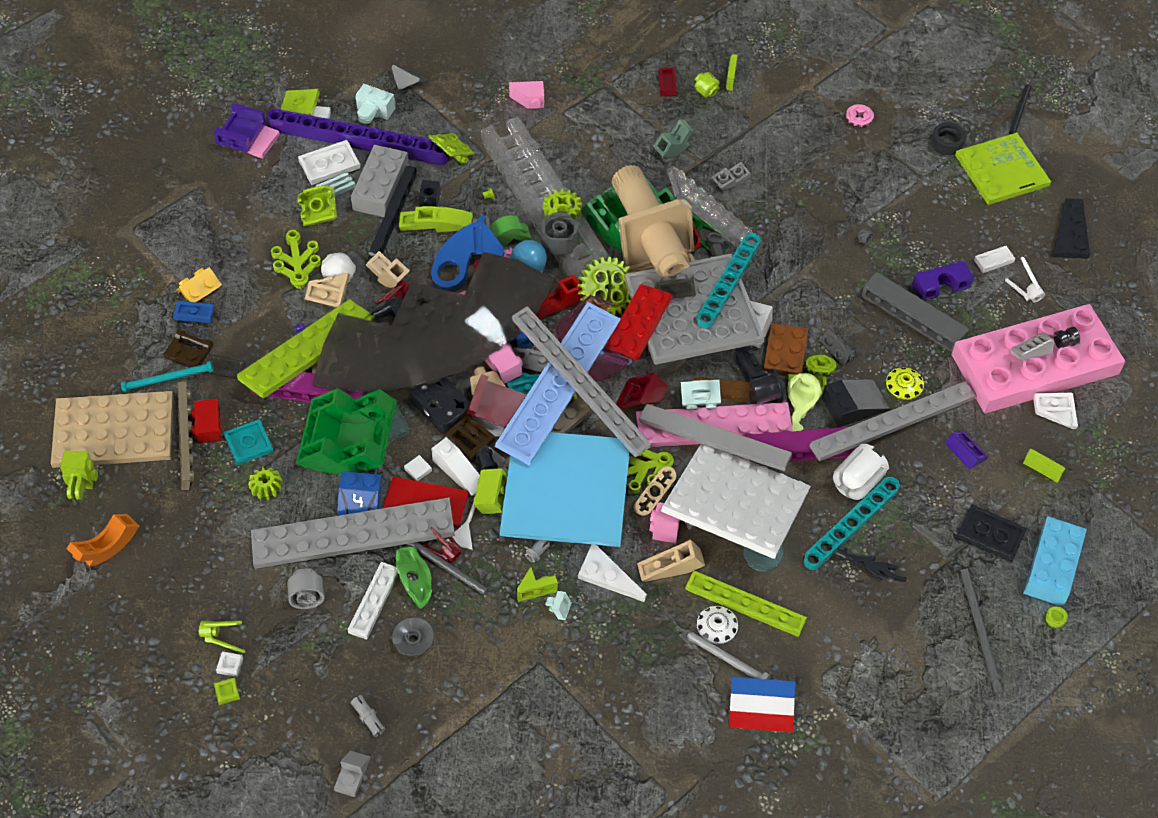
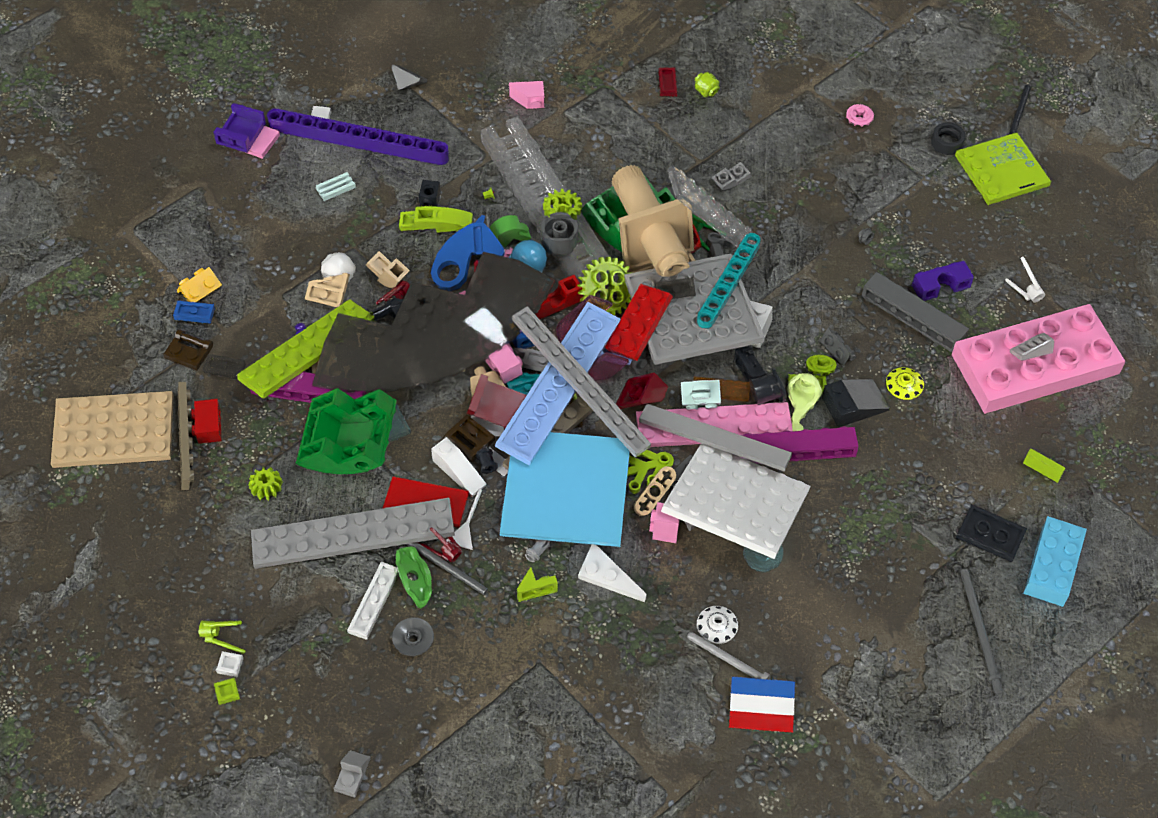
(78, 473): lime brick -> none
(106, 544): orange arch -> none
(167, 376): teal bar -> none
(248, 442): teal tile -> none
(293, 239): lime plant -> none
(301, 101): lime plate -> none
(305, 589): light grey piece -> none
(317, 205): lime slope -> none
(329, 162): white plate -> none
(359, 492): blue slope -> none
(367, 716): light grey pin -> none
(374, 104): light aqua brick -> none
(379, 180): light grey brick -> none
(393, 211): black beam -> none
(418, 468): white tile -> none
(440, 404): black axle -> none
(453, 146): lime hinge -> none
(491, 491): lime brick -> none
(559, 605): light aqua tile -> none
(672, 562): tan slope -> none
(675, 142): sand green brick -> none
(731, 72): lime tile -> none
(746, 603): lime tile -> none
(785, 349): dark orange plate -> none
(848, 530): teal beam -> none
(860, 472): white cylinder -> none
(872, 567): black piece -> none
(892, 421): light grey plate -> none
(965, 449): dark purple slope -> none
(994, 259): white tile -> none
(1056, 407): white wing -> none
(1056, 617): lime tile -> none
(1068, 337): black wheel -> none
(1072, 231): black wing -> none

